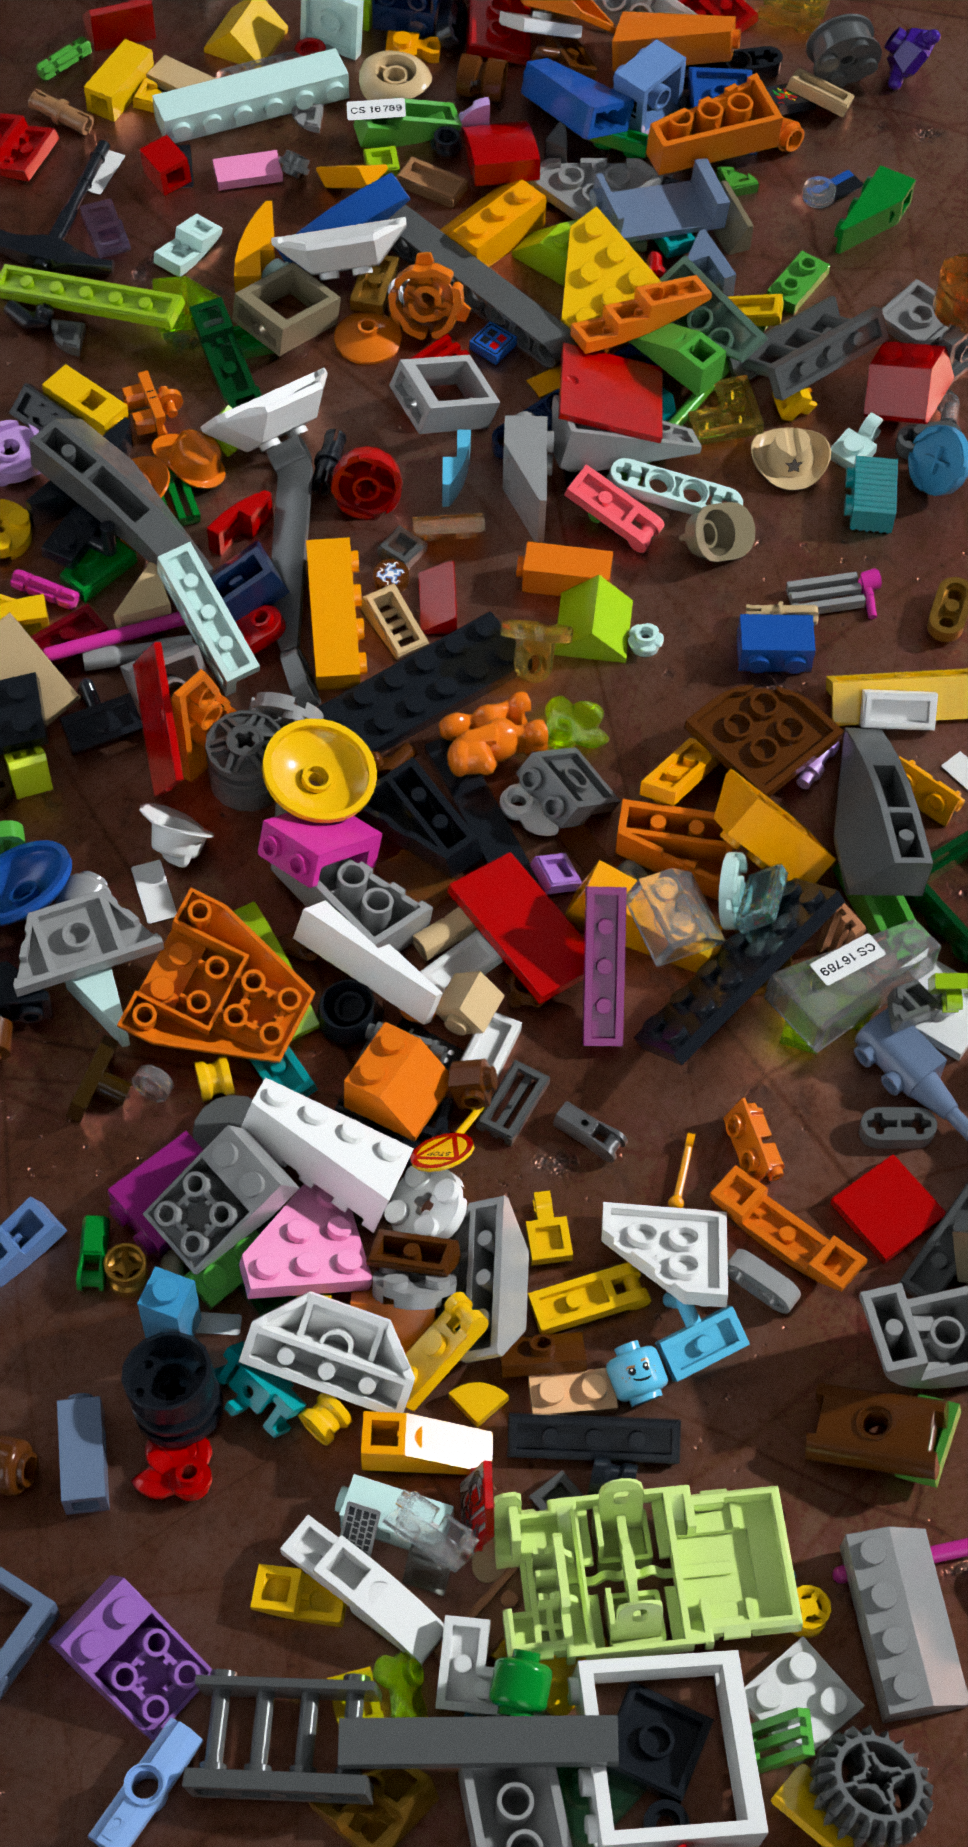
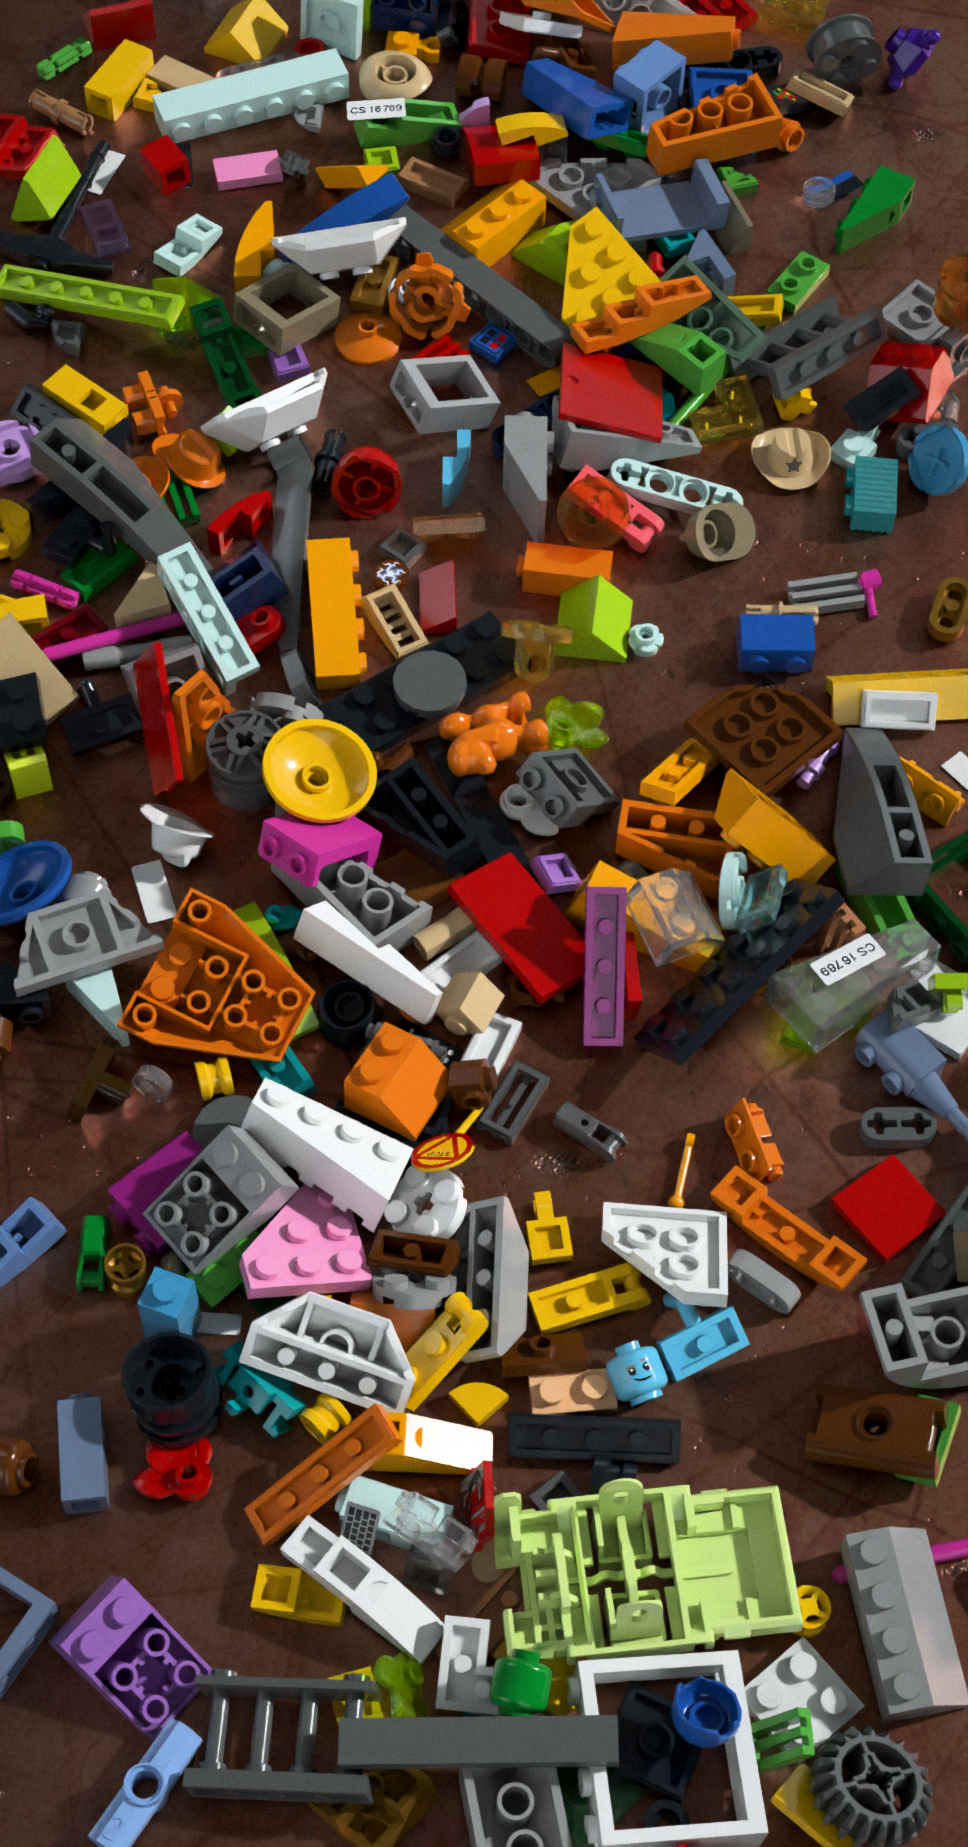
(46, 184): none -> lime slope
(282, 917): none -> teal arm
(289, 365): none -> medium lavender tile
(323, 1474): none -> orange tile
(429, 684): none -> dark grey tile
(544, 127): none -> yellow slope
(582, 497): none -> clear orange brick
(632, 986): none -> red tile
(706, 1712): none -> blue hair
(882, 400): none -> black tile

